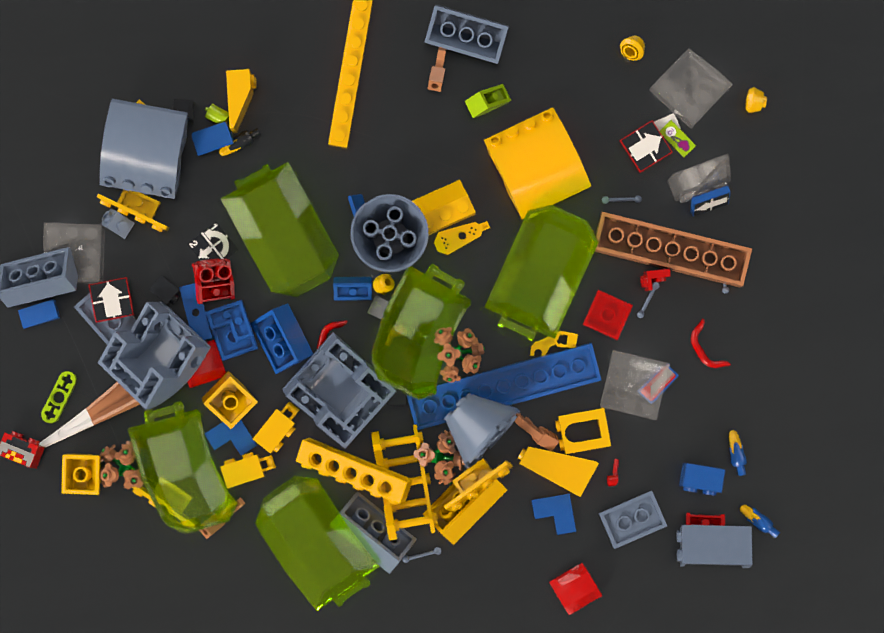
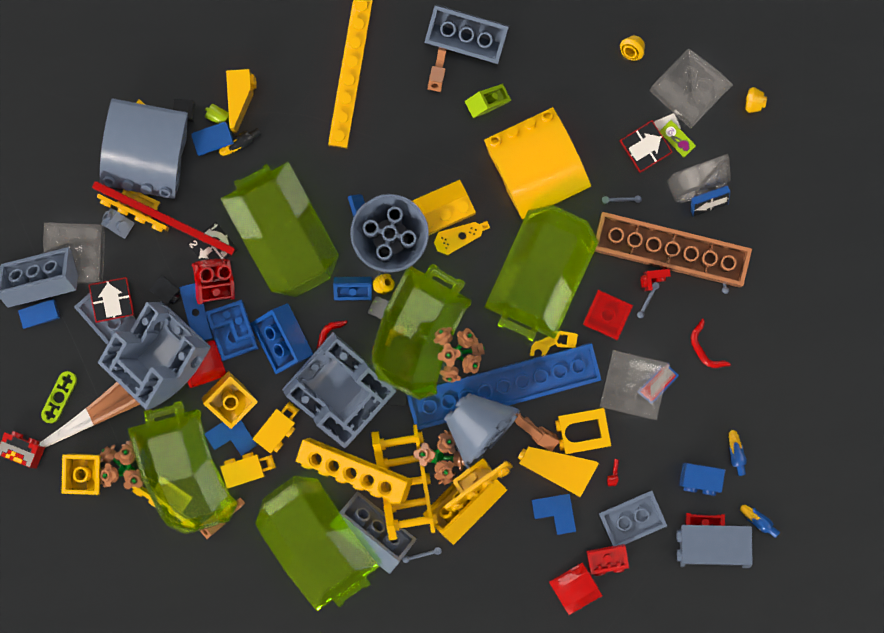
(163, 218): none -> red tile
(607, 559): none -> red bracket

